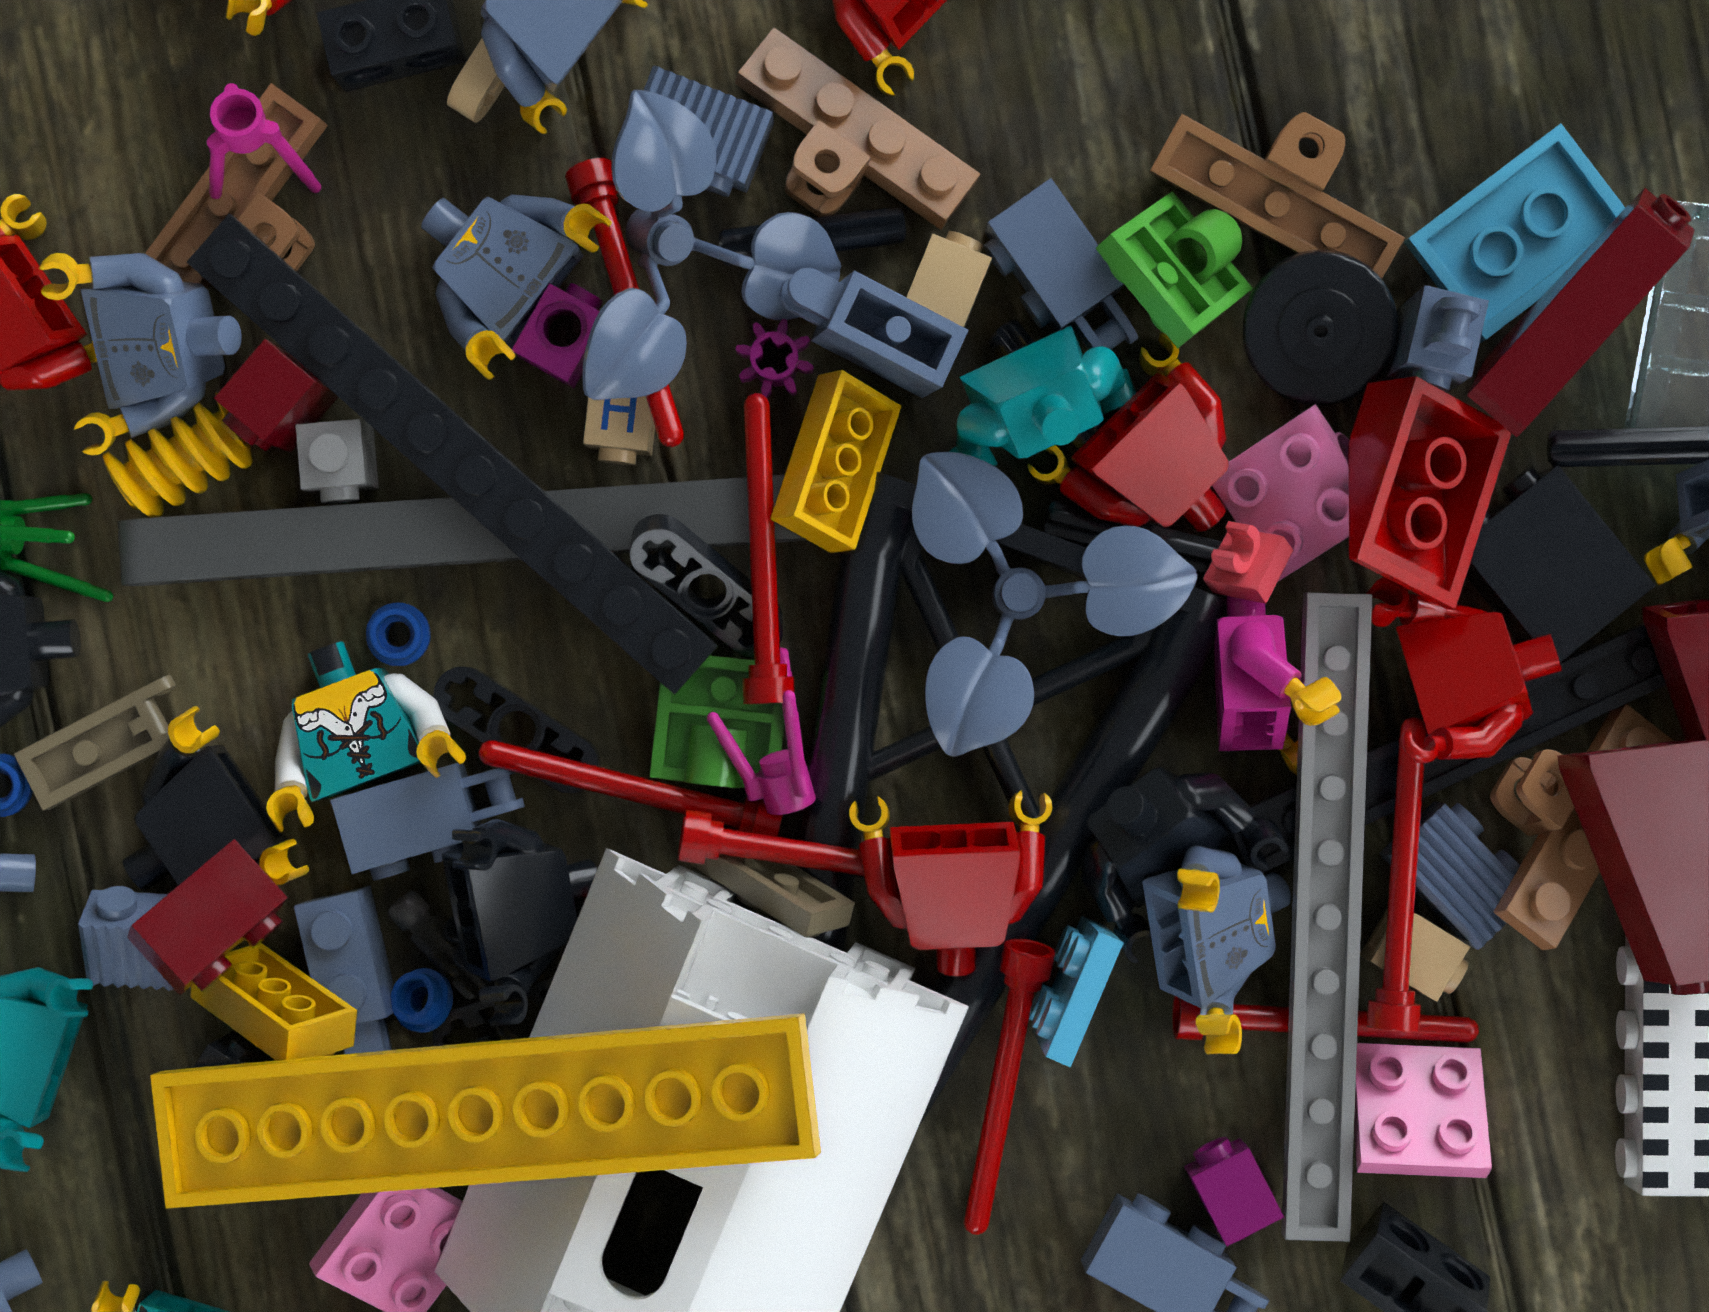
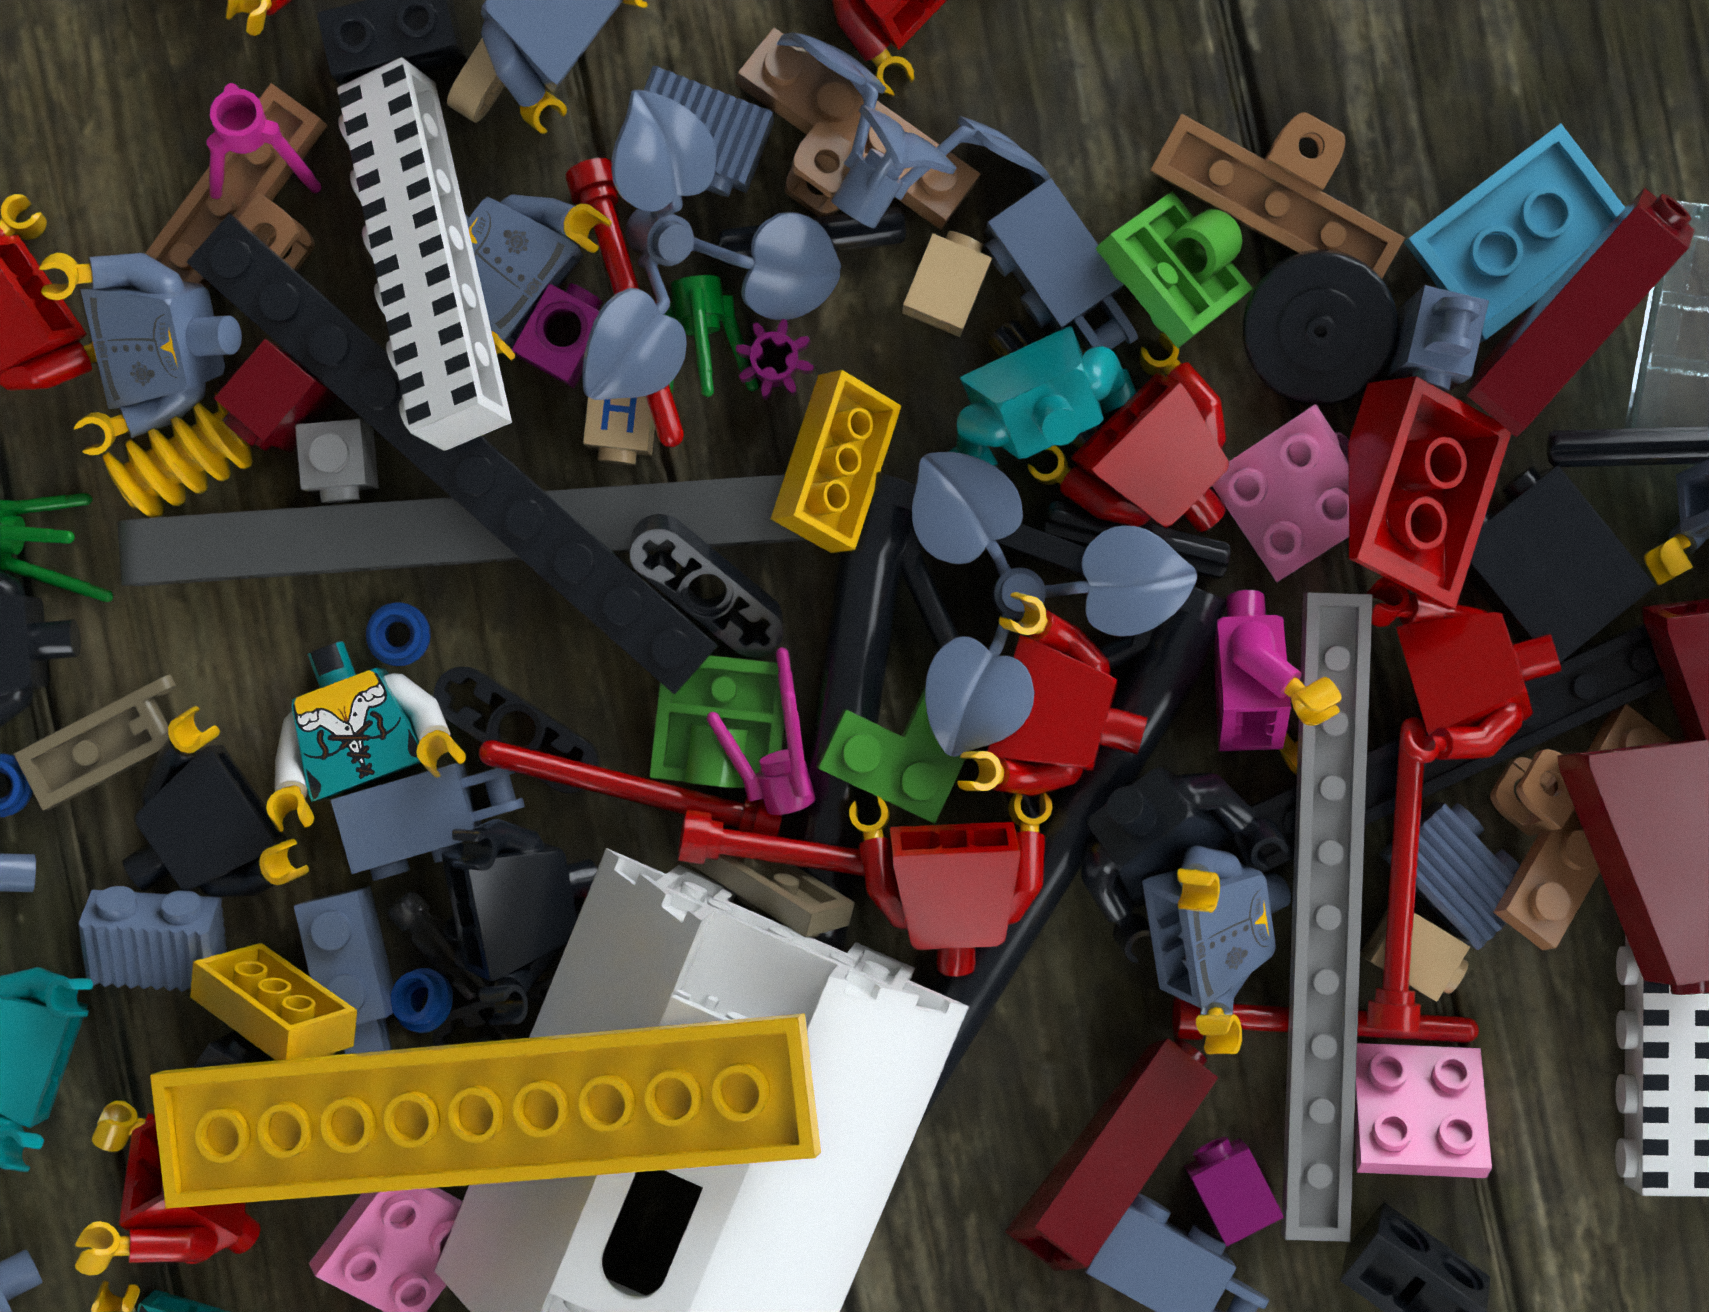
(154, 1231): none -> red torso
(207, 918): dark red brick -> none
(422, 256): none -> white brick
(699, 308): none -> green plant
(767, 677): red piece -> none
(874, 178): none -> sand blue plant
(876, 328): sand blue brick -> none
(899, 769): none -> bright green plate
(1025, 969): red piece -> none
(1066, 1008): medium azure plate -> none
(1067, 715): none -> red torso
(1113, 1156): none -> dark red slope
(1247, 563): coral tile -> none

